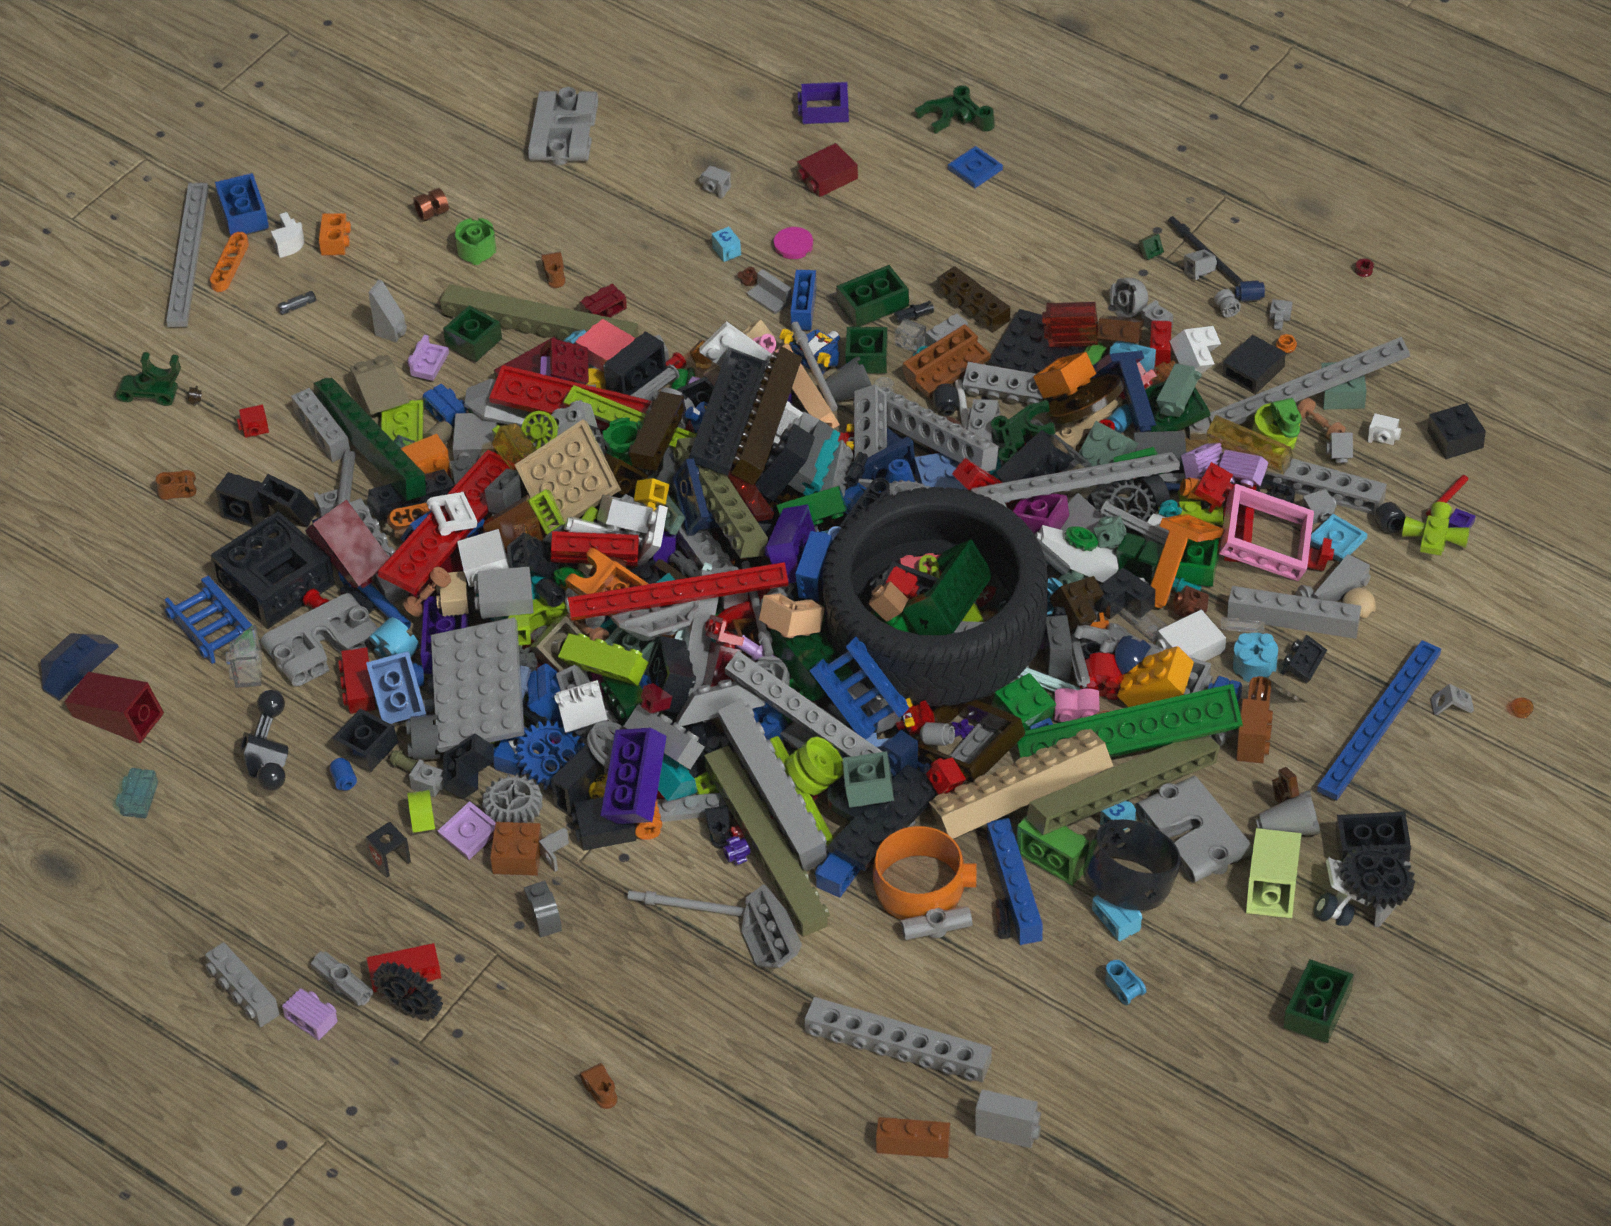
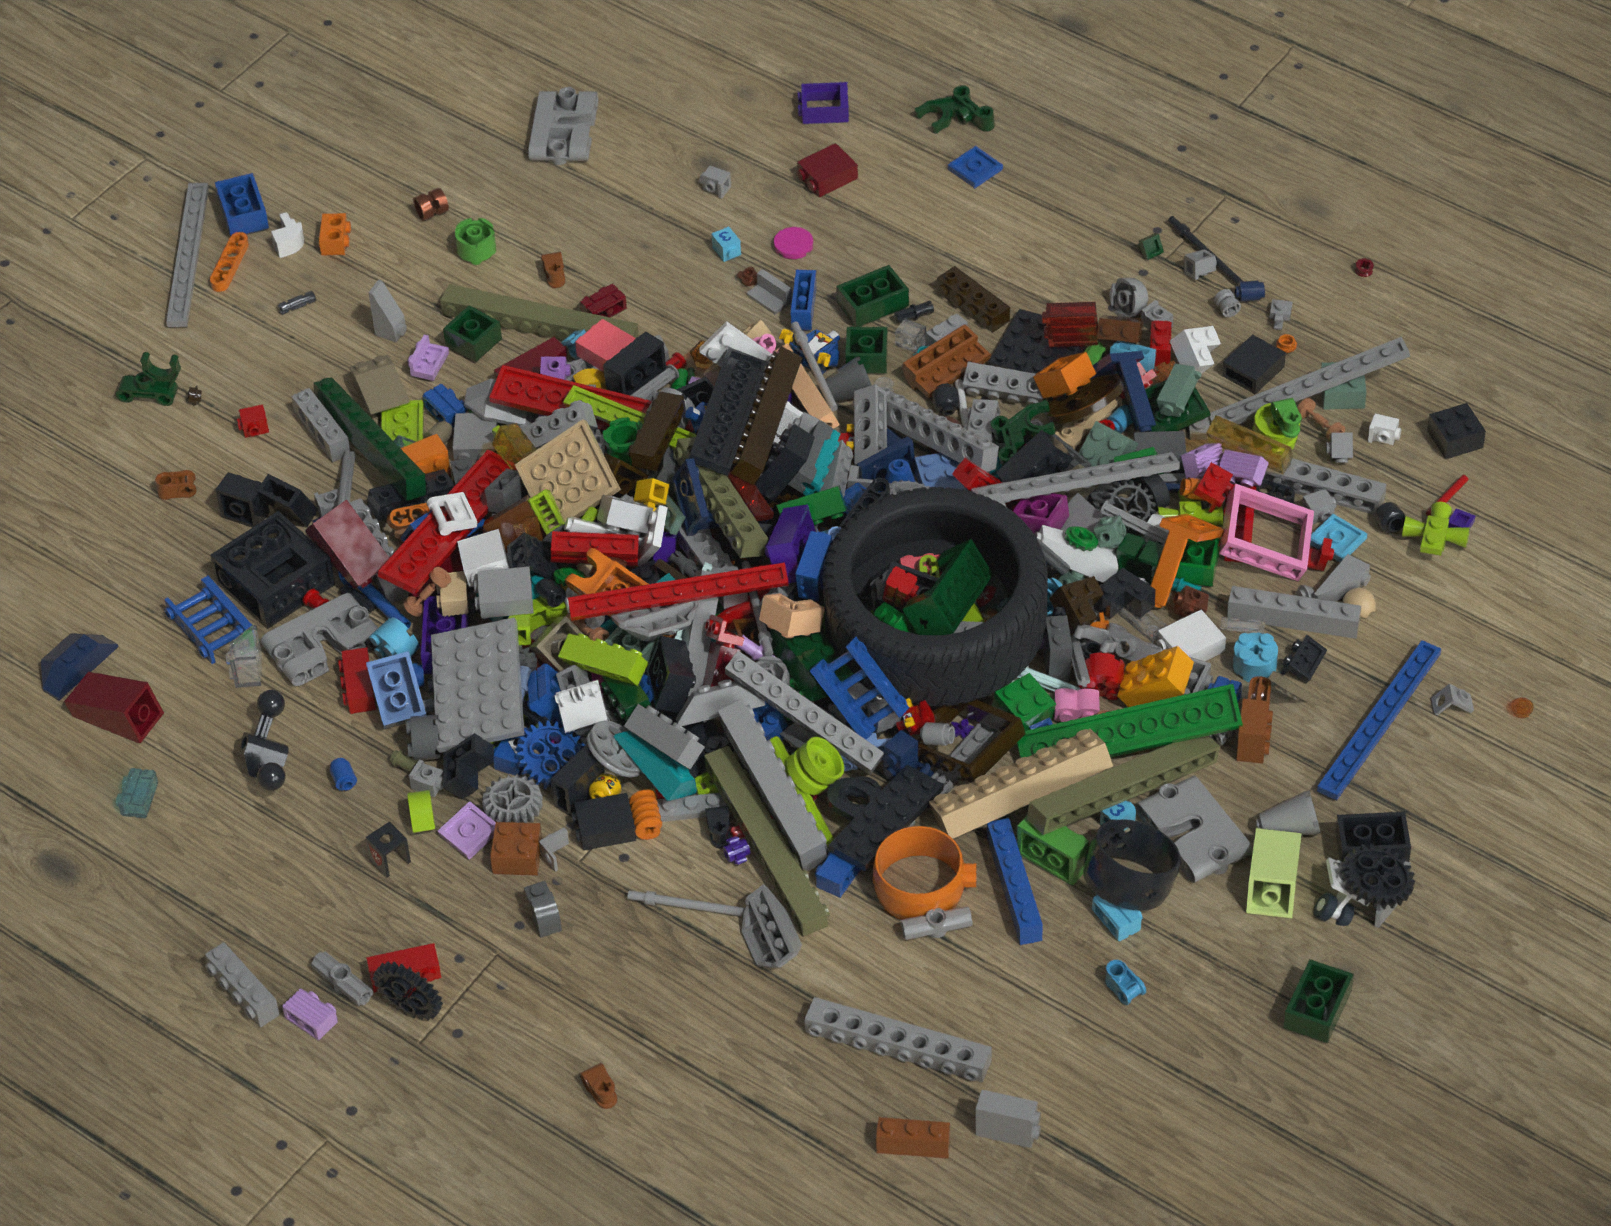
(365, 740): black brick -> none
(539, 429): lime wheel -> none
(567, 360): dark red bracket -> none
(633, 775): dark purple brick -> none
(655, 699): dark red piece -> none
(856, 469): black axle -> none
(868, 779): sand green brick -> none
(888, 601): medium nougat brick -> none
(945, 775): red brick -> none
(1003, 921): black axle -> none
(1130, 653): dark blue brick -> none
(1169, 508): teal plate -> none
(1285, 785): reddish brown tile -> none

